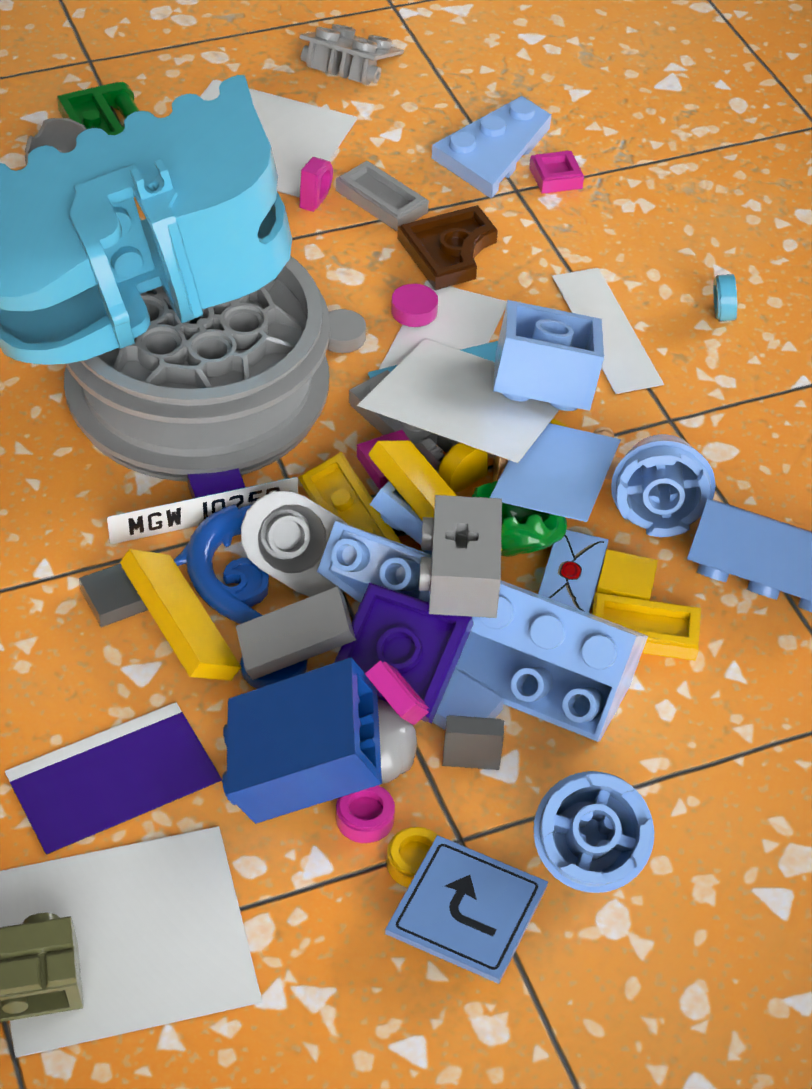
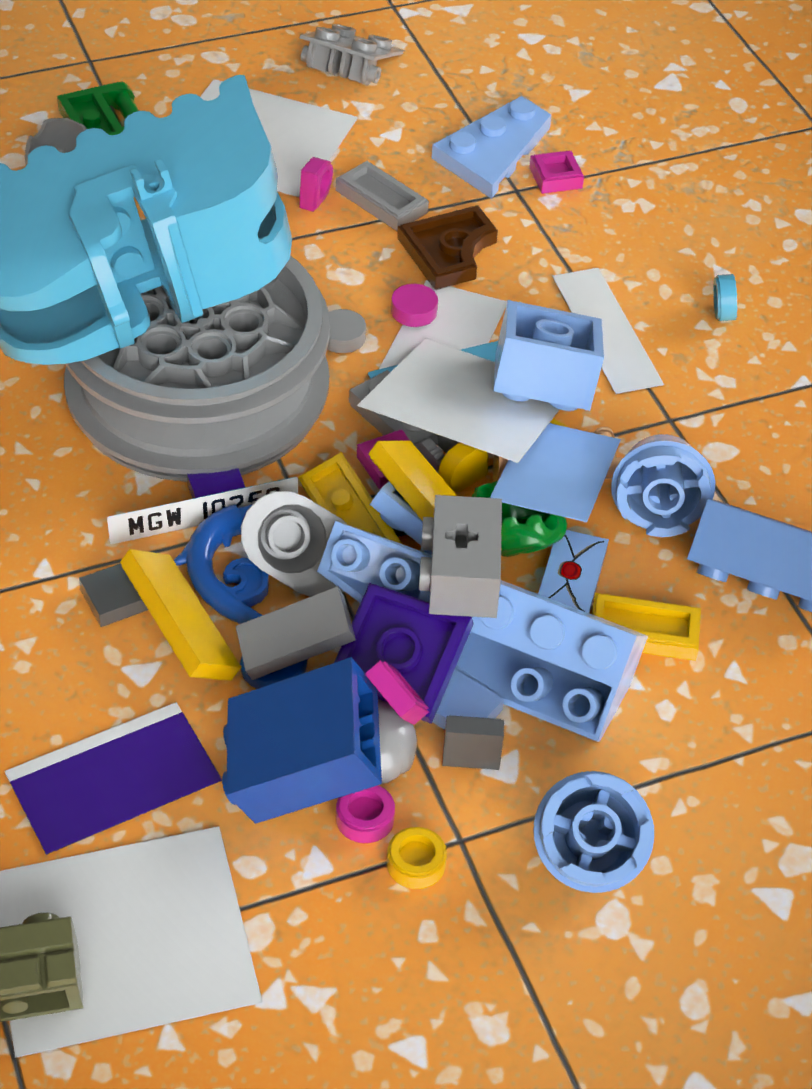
(467, 909): medium blue piece -> none
(627, 575): yellow tile -> none

